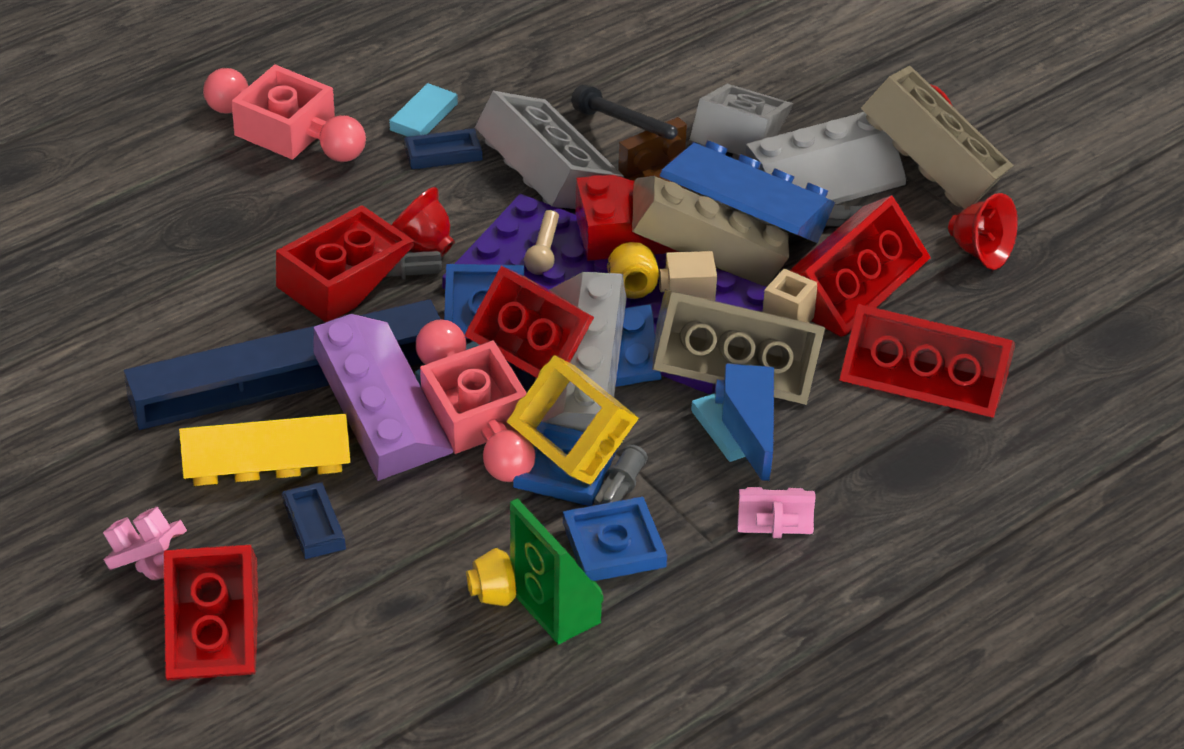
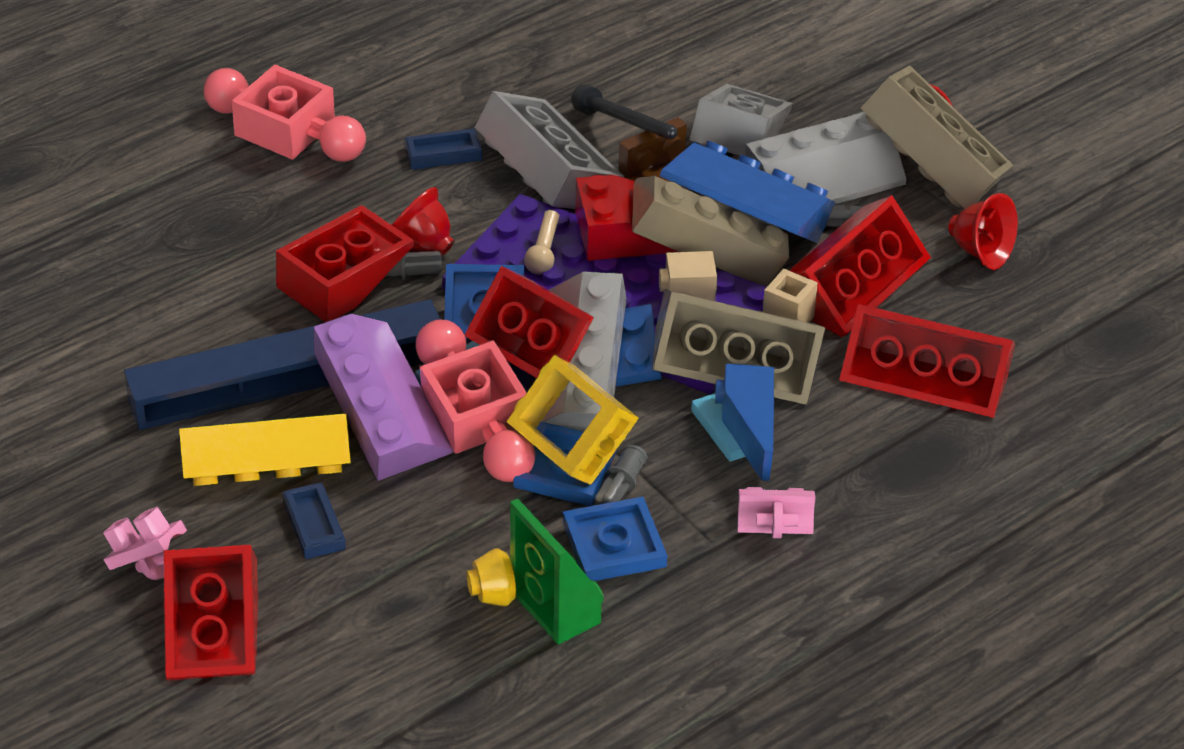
(423, 111): medium azure tile -> none
(637, 266): yellow head -> none

